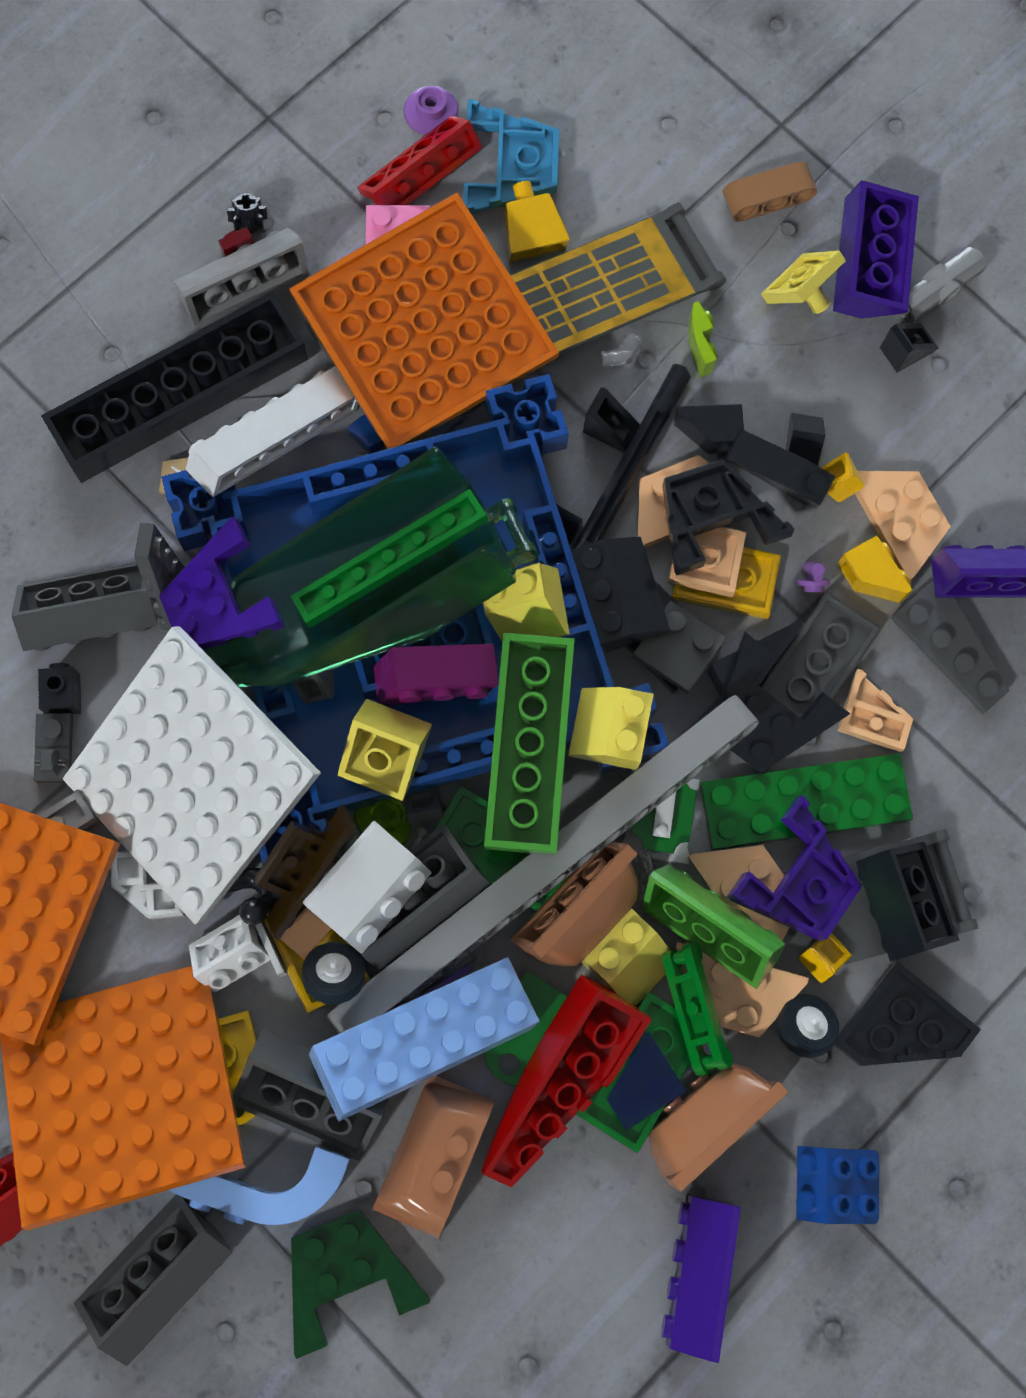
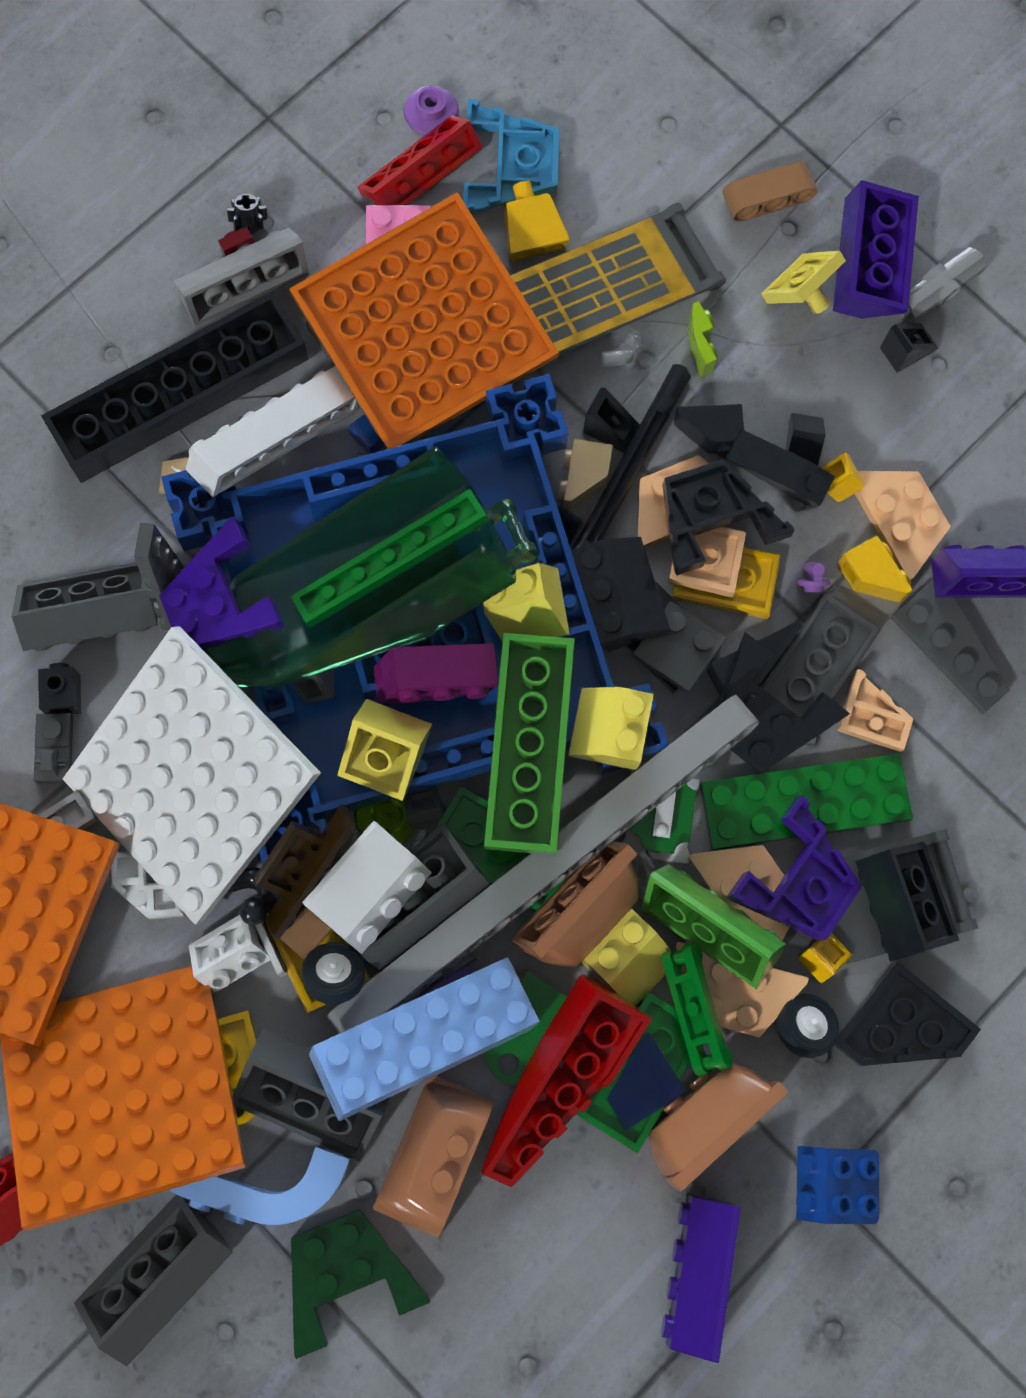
(587, 474): none -> tan slope

